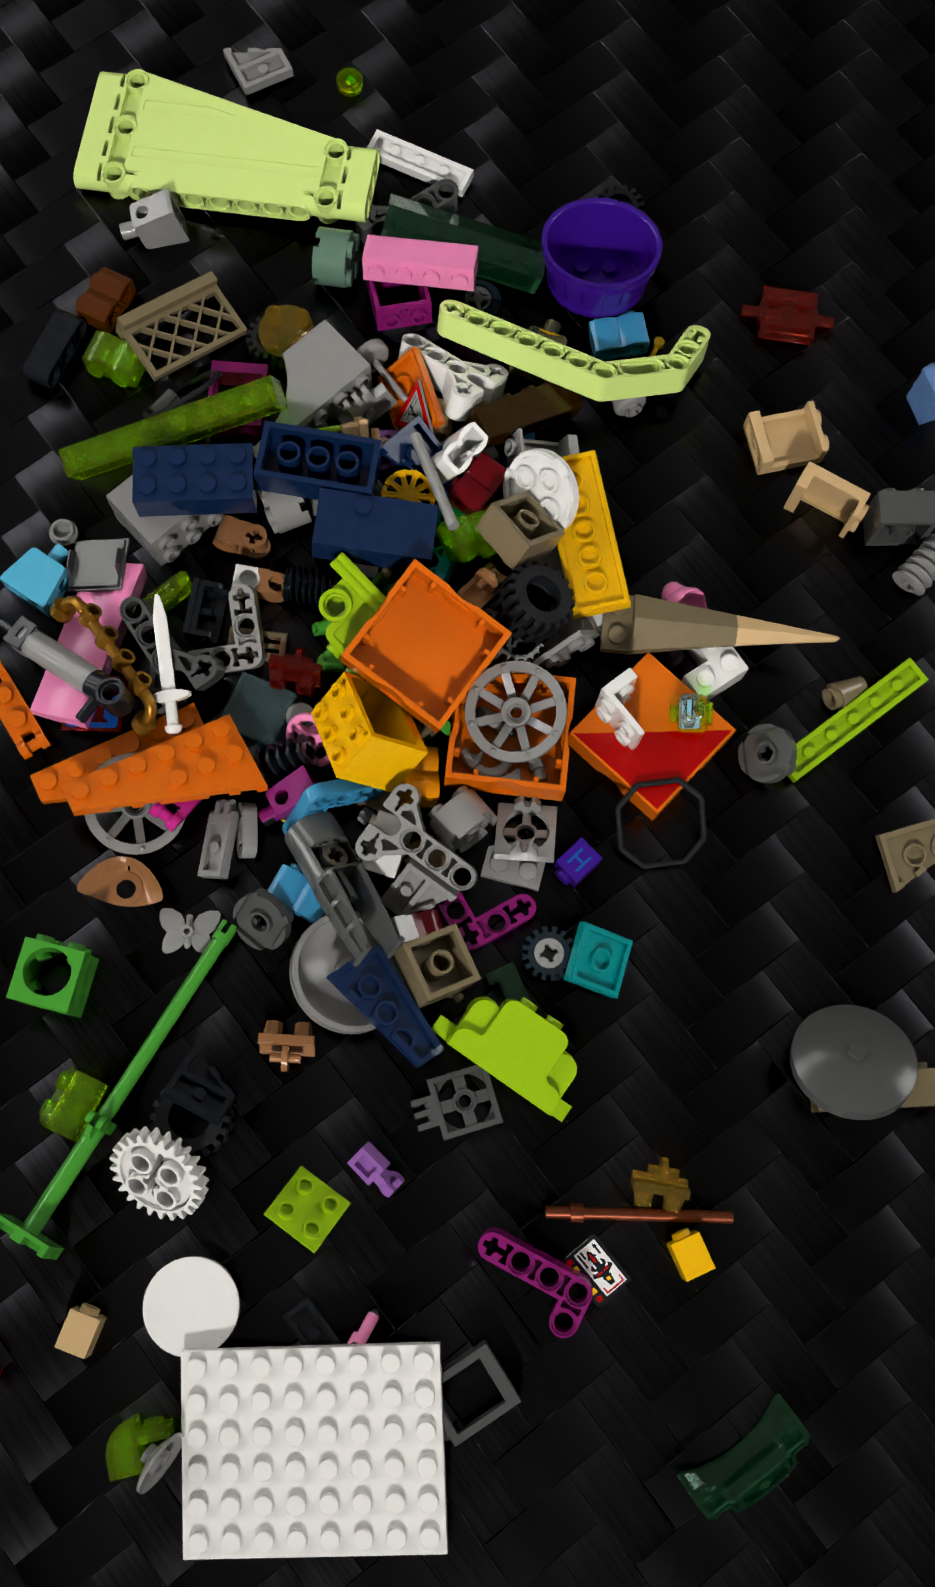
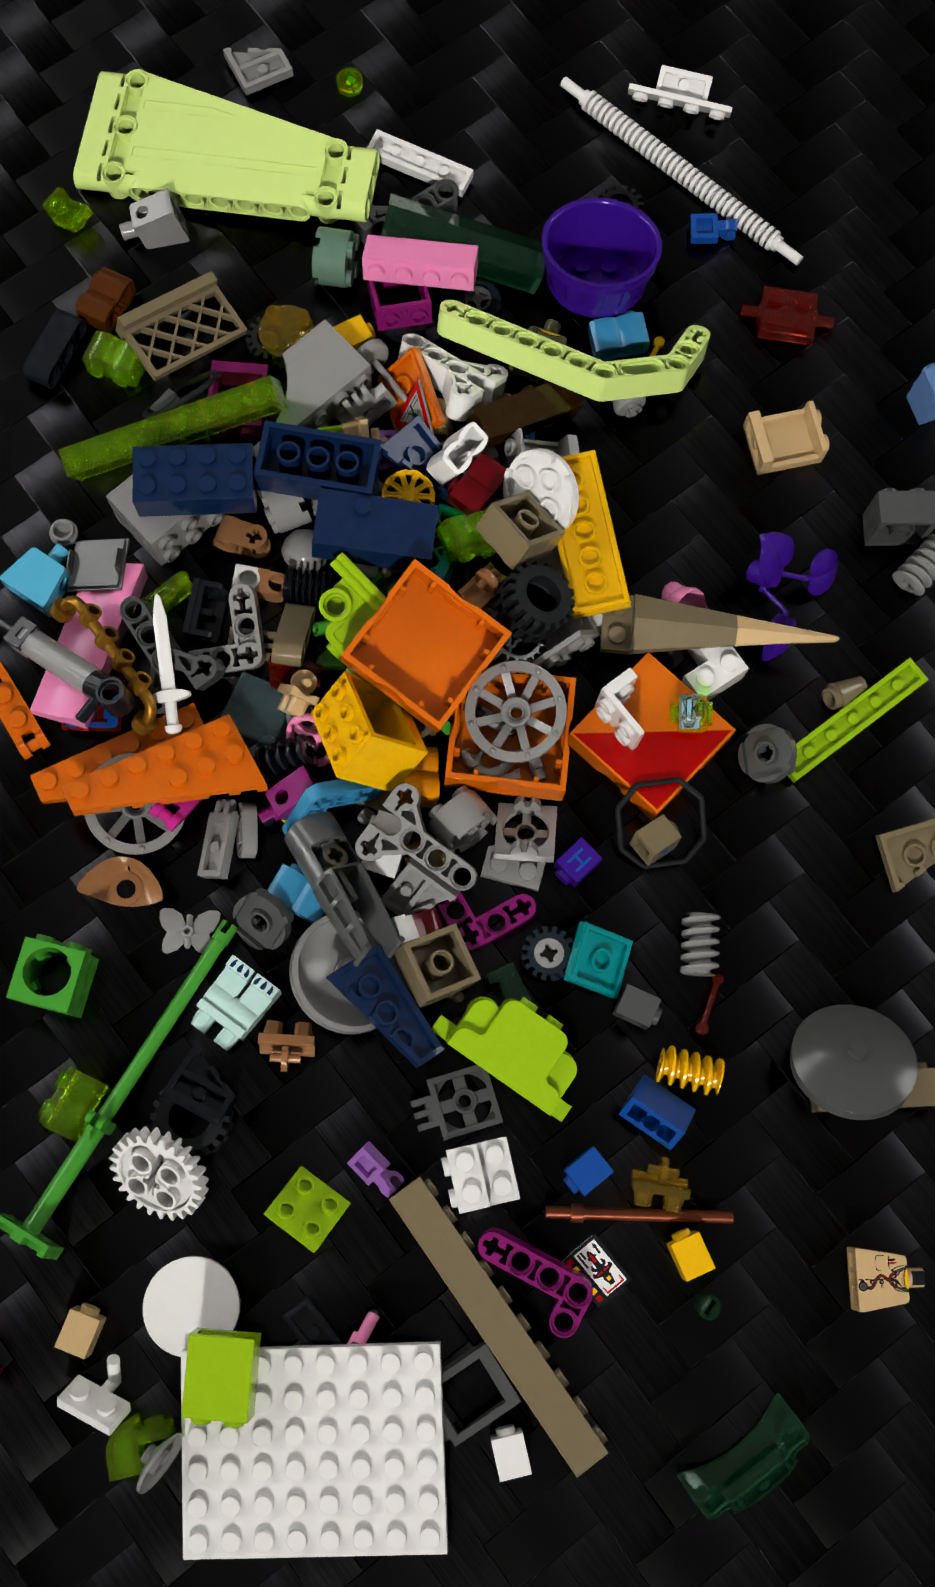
(66, 212): none -> clear neon green bracket
(95, 1403): none -> white plate
(221, 1376): none -> lime brick
(230, 1008): none -> light aqua hips
(293, 634): none -> dark tan beam
(296, 696): none -> tan hips
(298, 551): none -> light grey hair
(356, 331): none -> yellow brick
(434, 481): light grey bar -> none
(480, 1175): none -> white plate
(499, 1326): none -> dark tan brick
(510, 1452): none -> white brick
(586, 1171): none -> blue brick
(638, 1007): none -> dark grey brick
(656, 839): none -> dark tan brick
(657, 1112): none -> blue brick
(680, 170): none -> white hose
(681, 89): none -> white bracket
(690, 1069): none -> yellow piece
(699, 944): none -> light grey piece
(702, 1027): none -> clear red hinge
(702, 1304): none -> clear green hinge
(707, 229): none -> blue plate
(767, 572): none -> dark purple plant
(831, 496): tan panel -> none
(880, 1279): none -> tan torso

